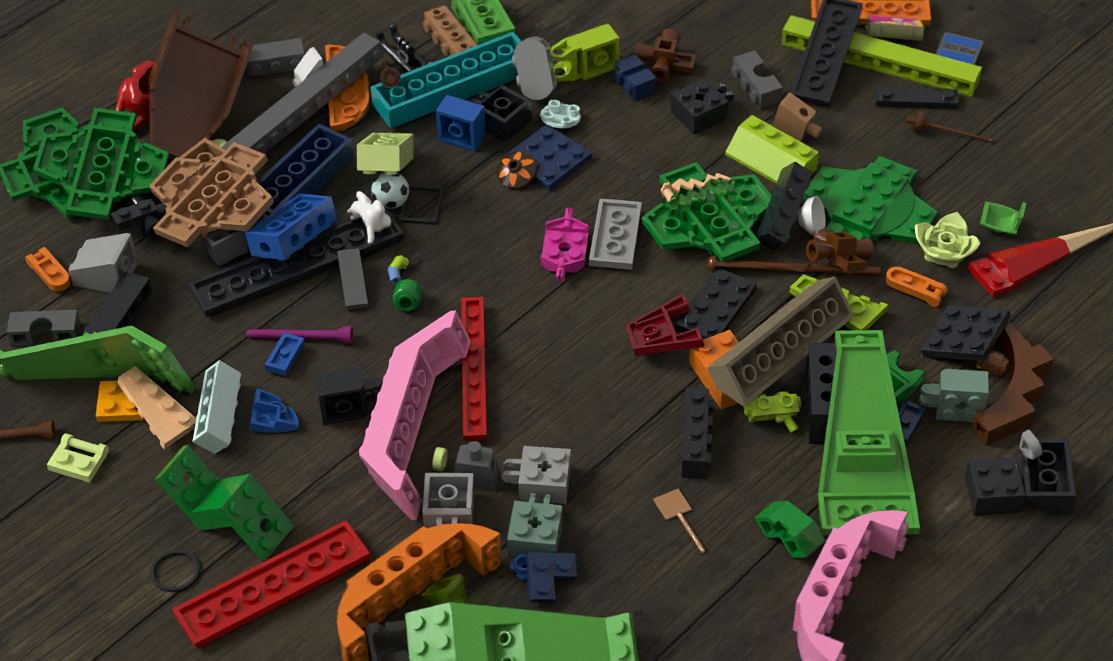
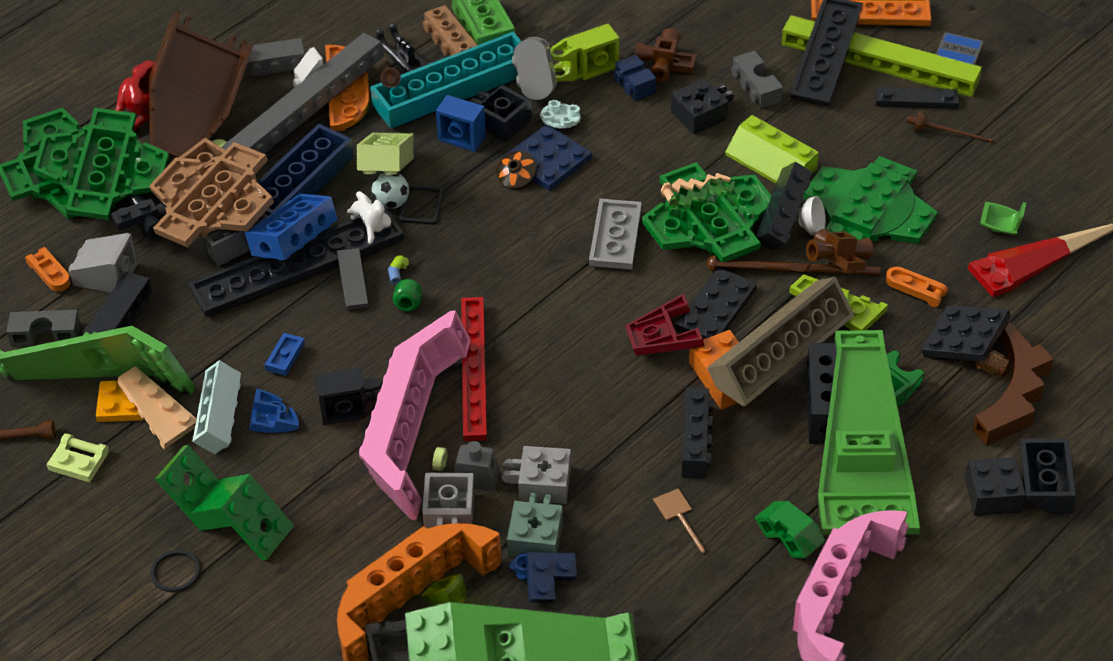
(270, 584): red plate -> none
(343, 334): magenta piece -> none
(569, 234): dark pink plate -> none
(781, 408): lime brick -> none
(796, 118): medium nougat torso -> none
(894, 27): olive piece -> none
(910, 417): dark blue plate -> none
(947, 241): yellowish green brick -> none
(958, 395): sand green hinge -> none
(1030, 445): light grey tile -> none

